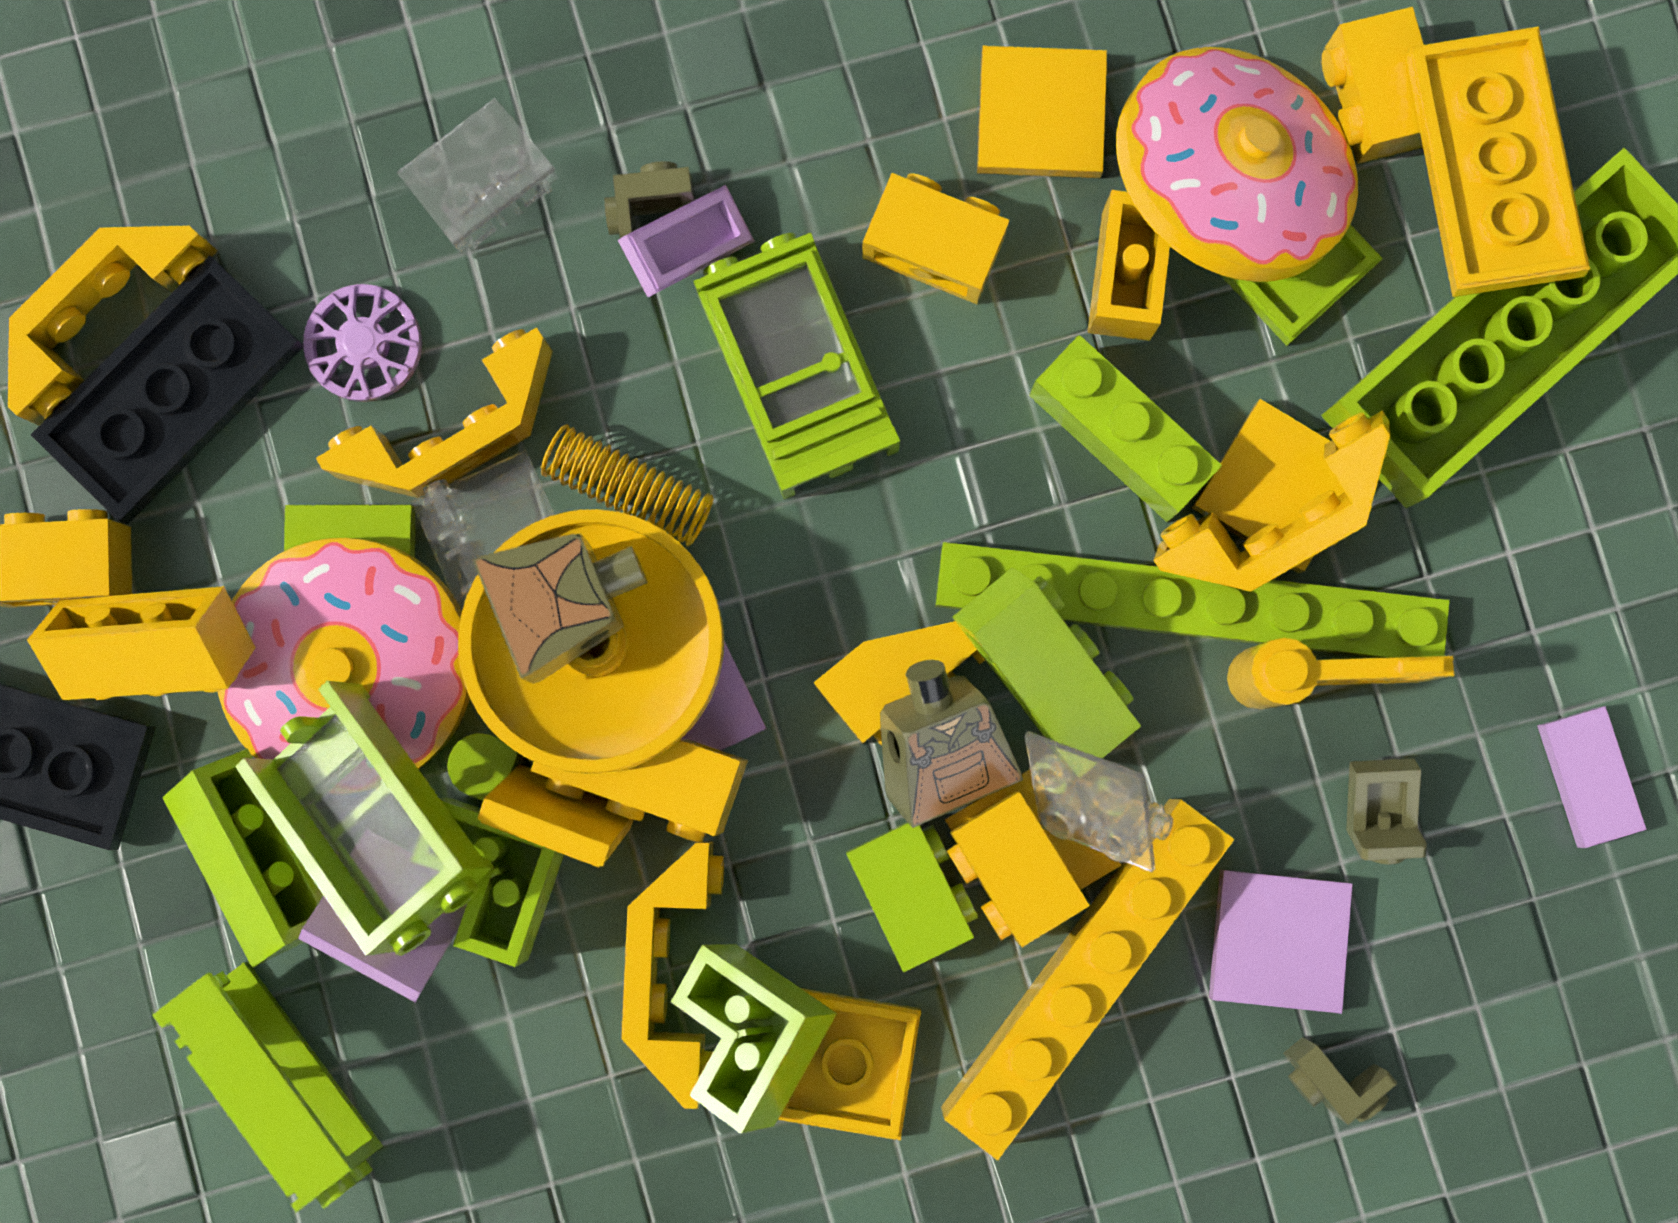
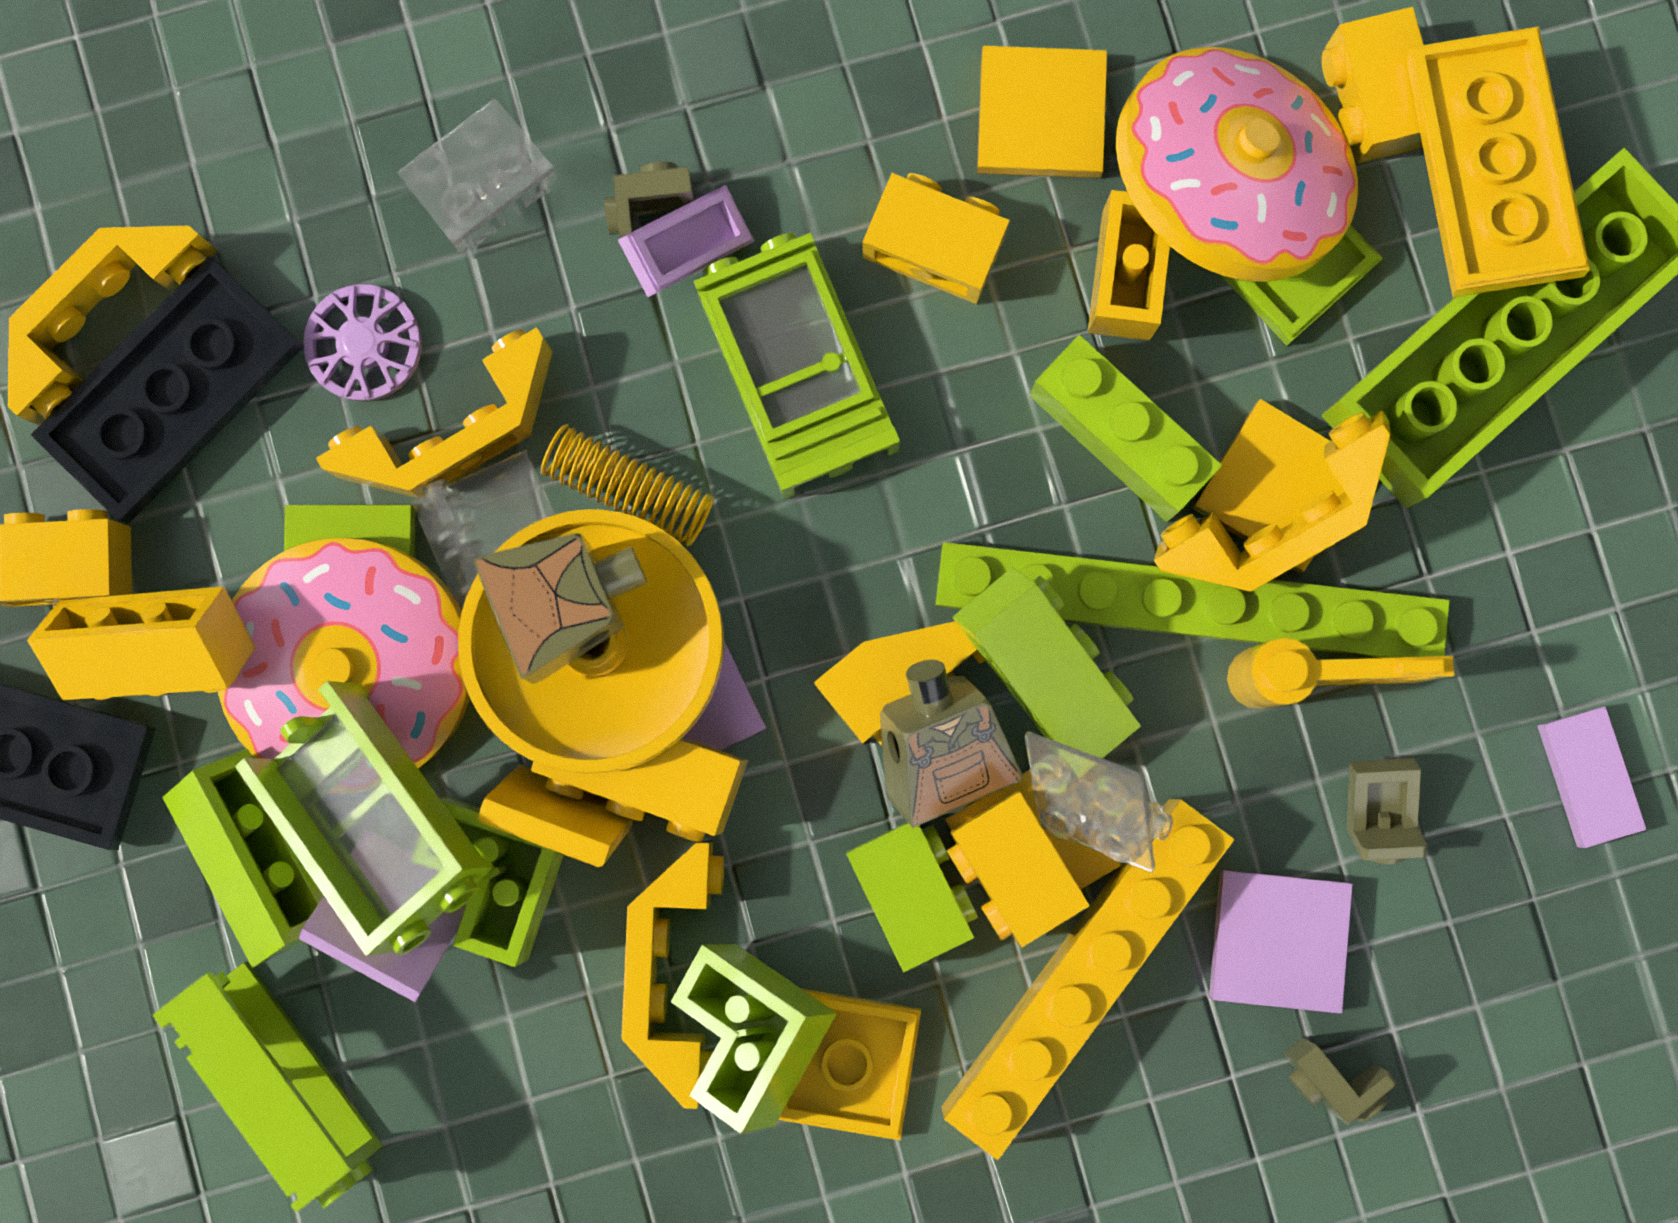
(480, 764): lime tile -> none

